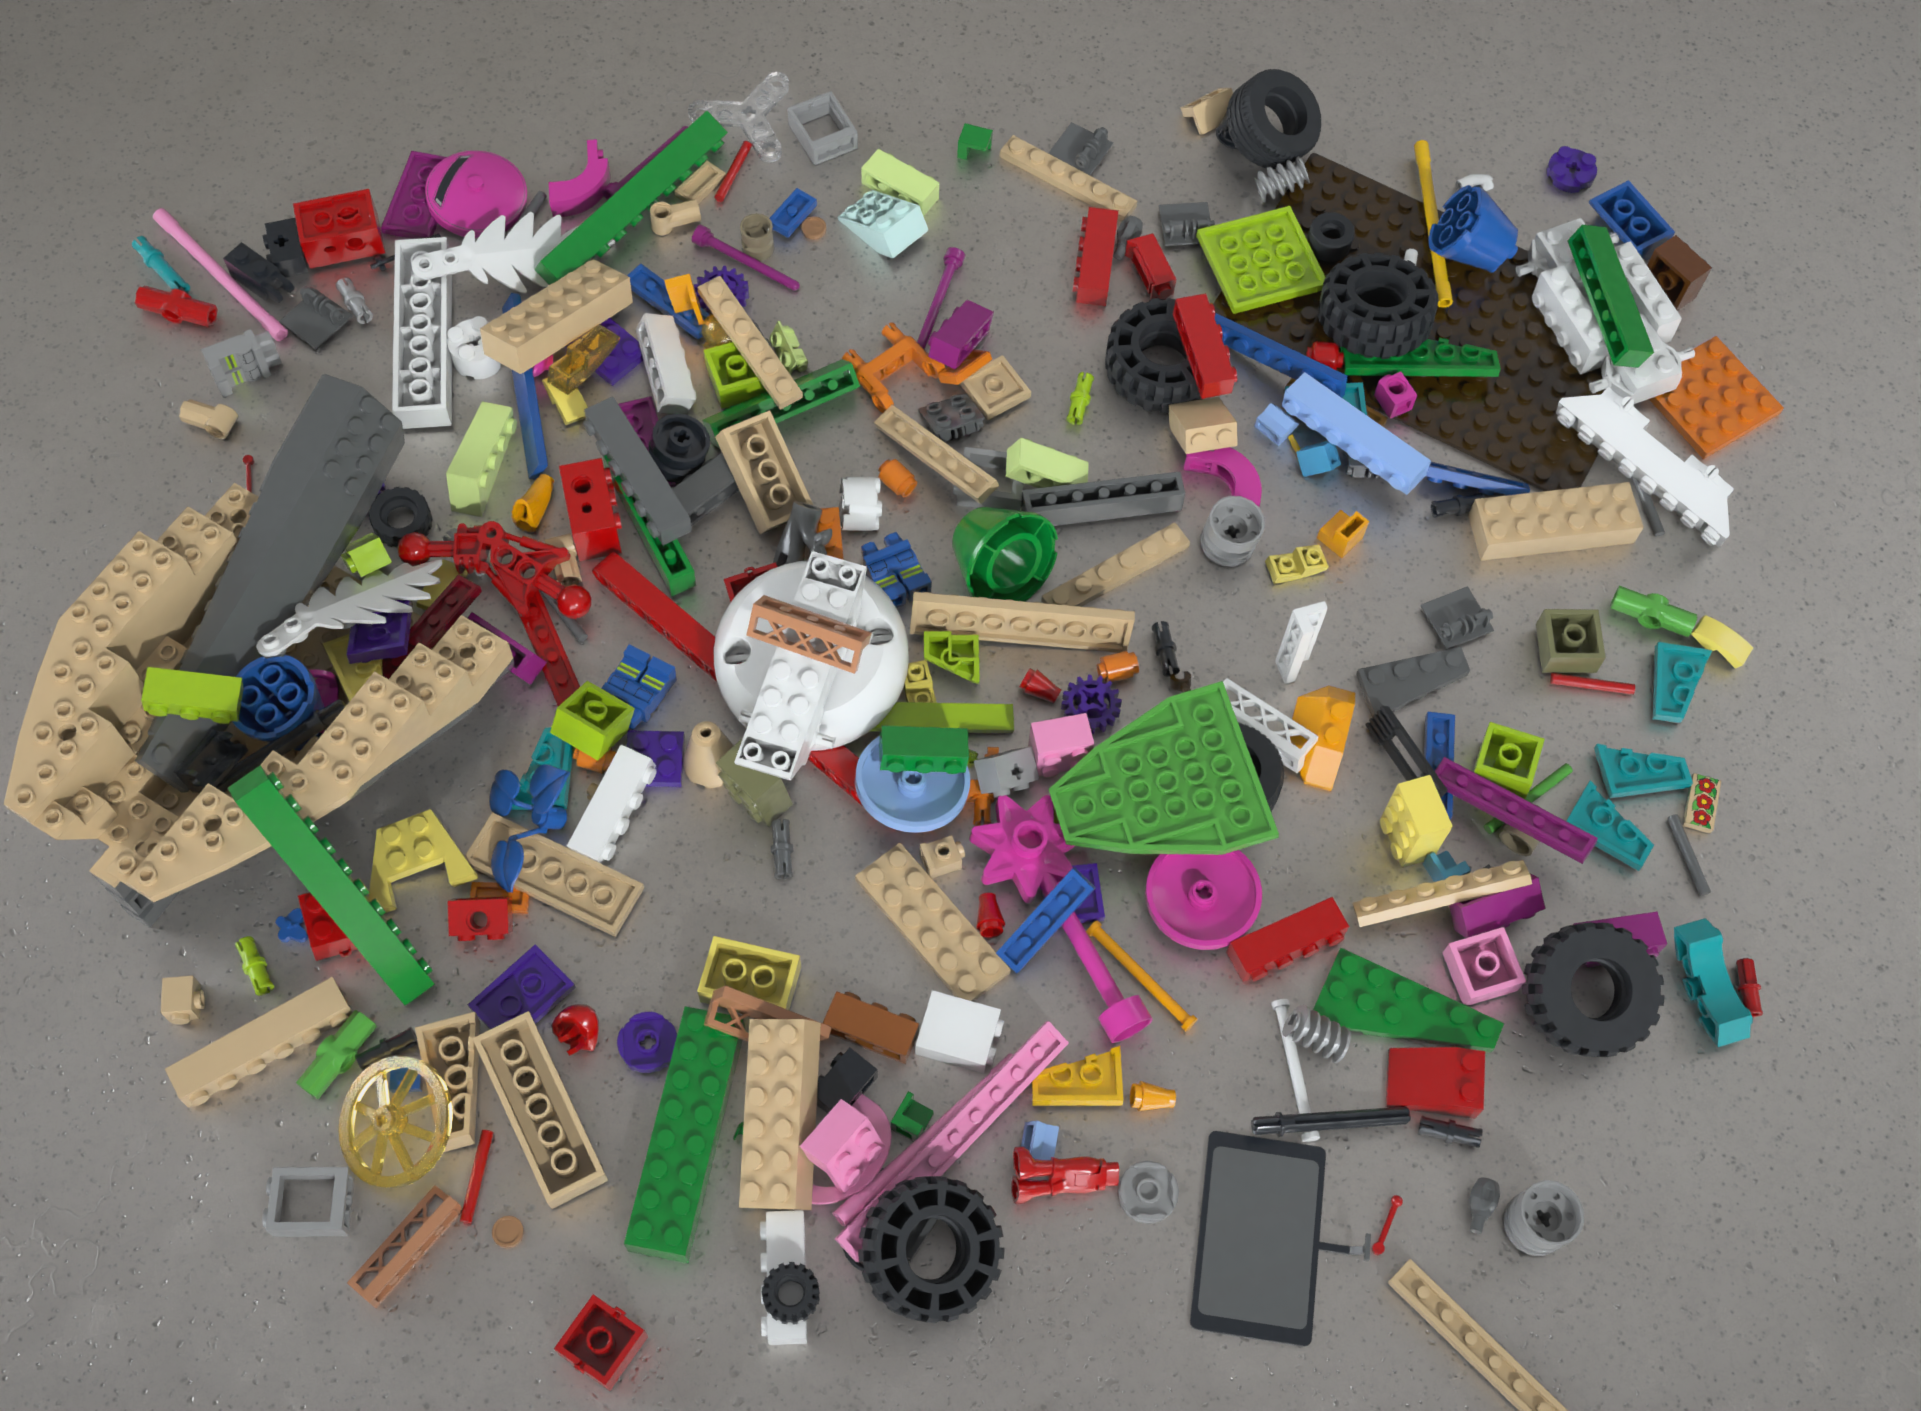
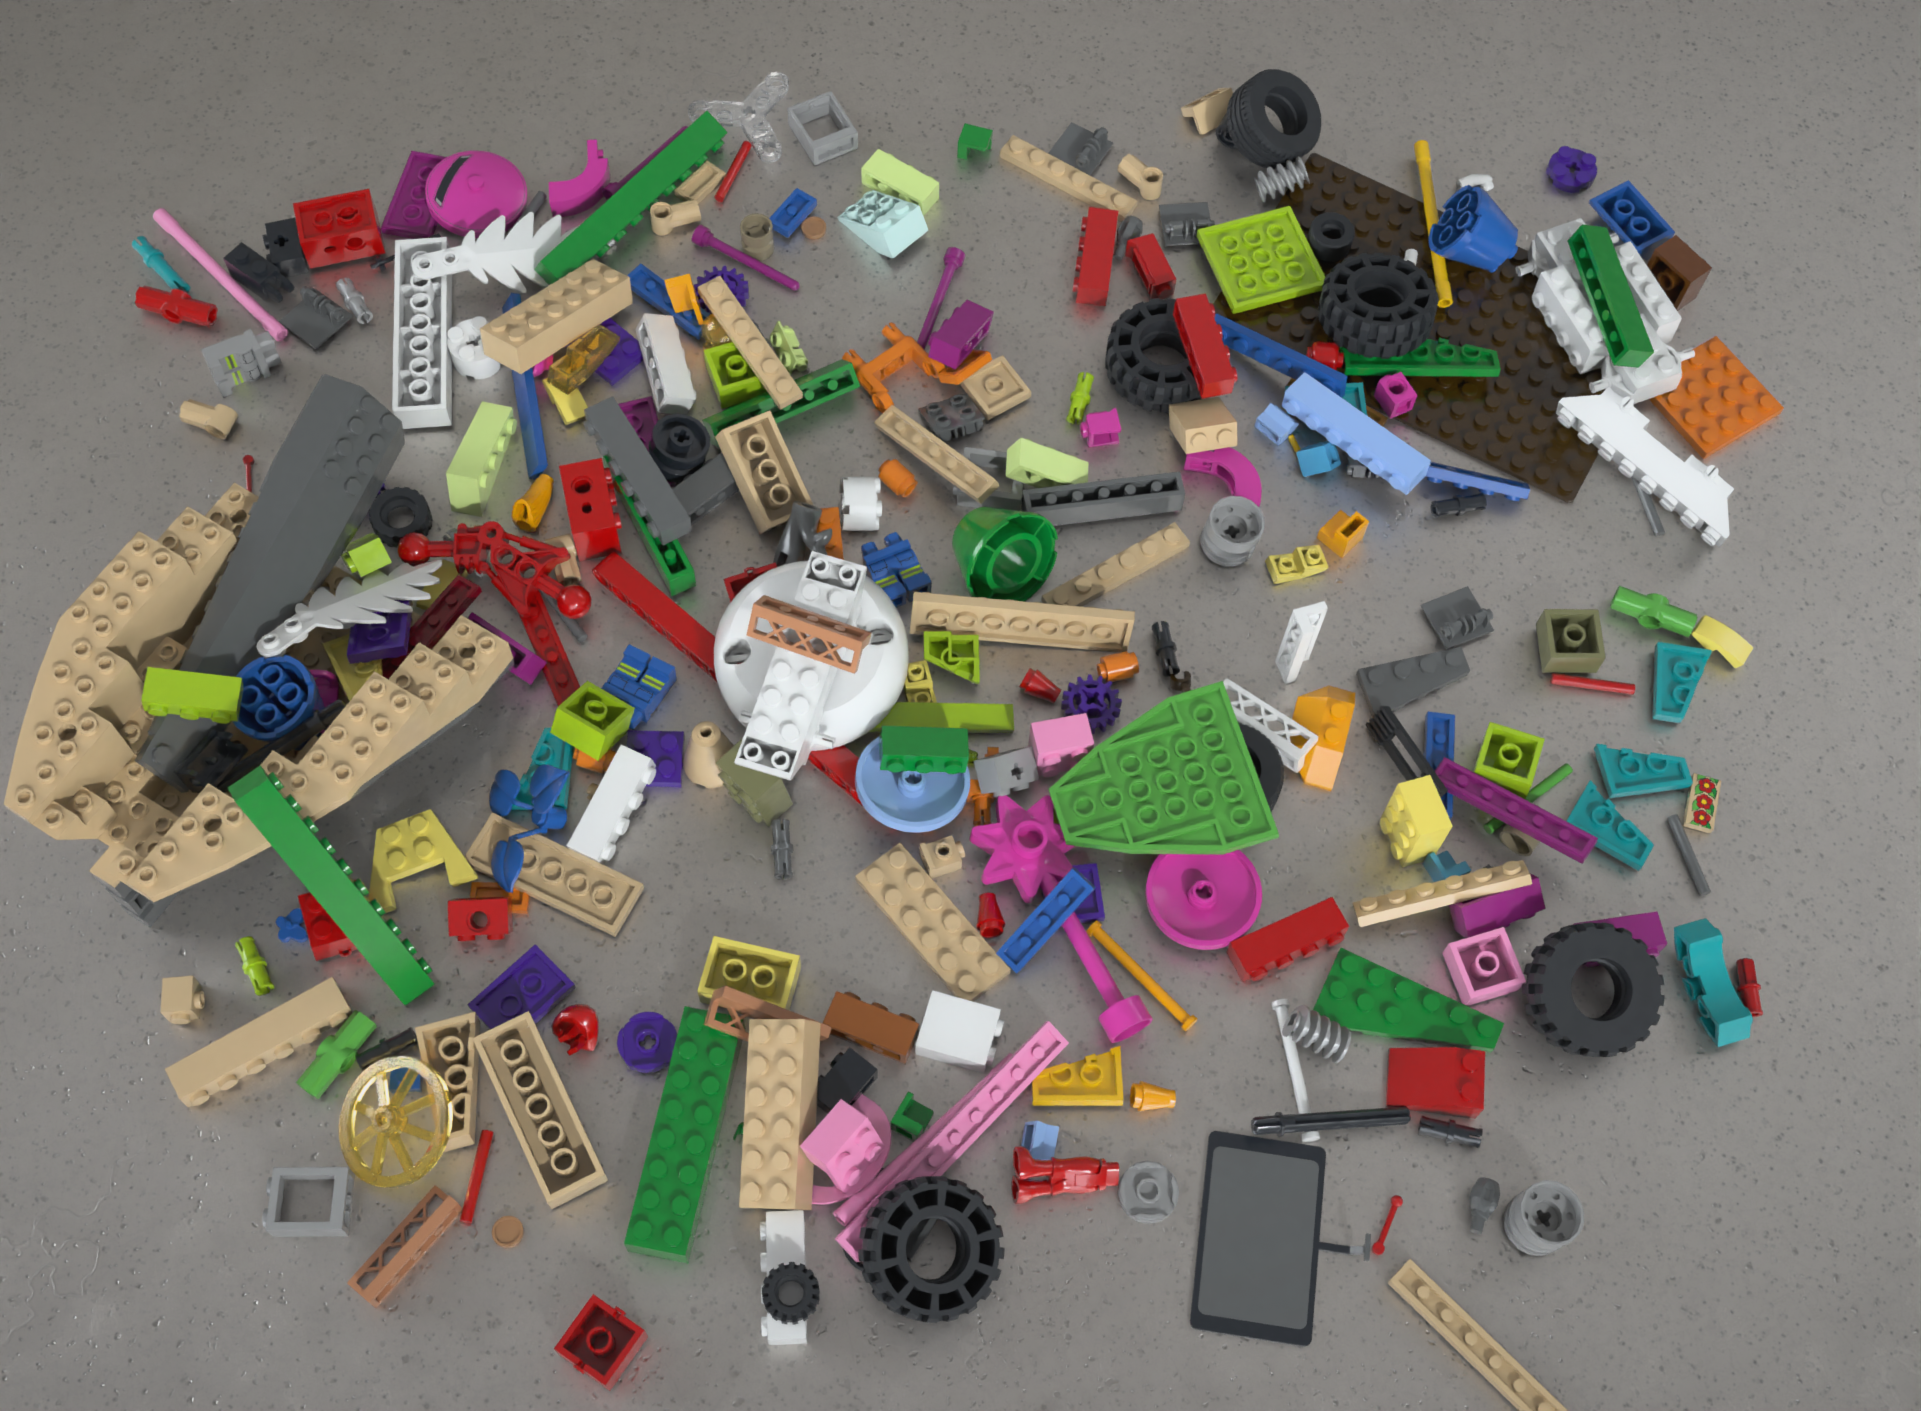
(1101, 428): none -> dark pink window
(1145, 178): none -> tan piece
(1555, 521): tan brick -> none

